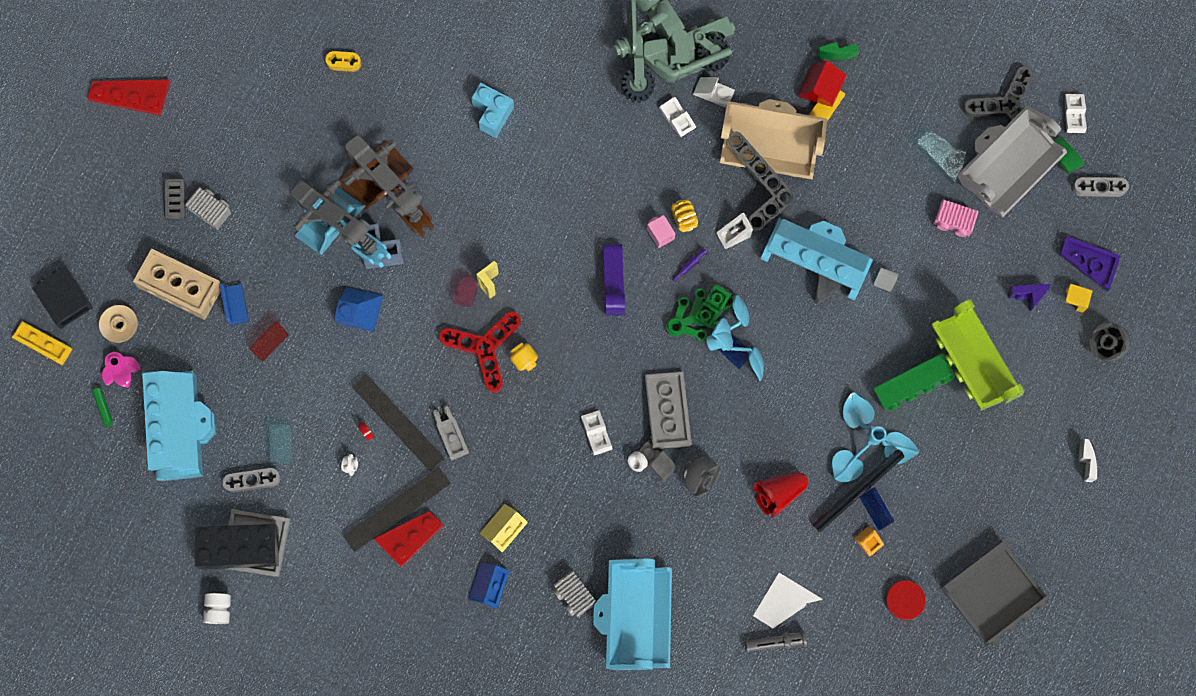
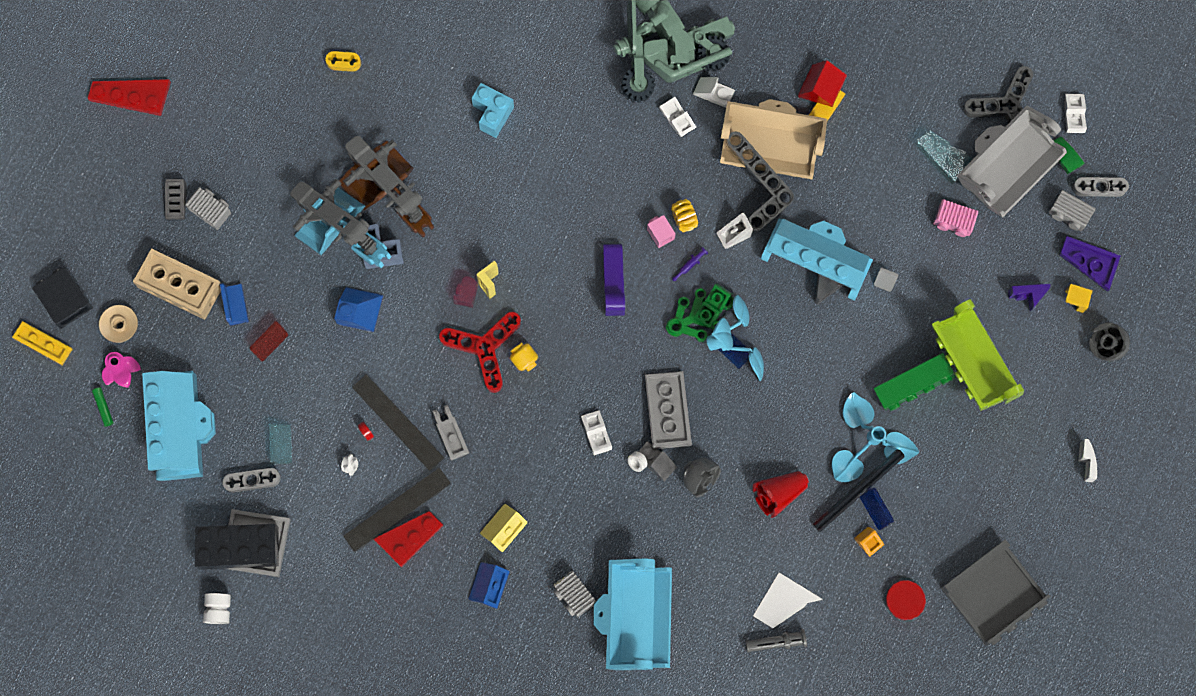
(833, 52): green slope -> none
(1071, 211): none -> light grey brick

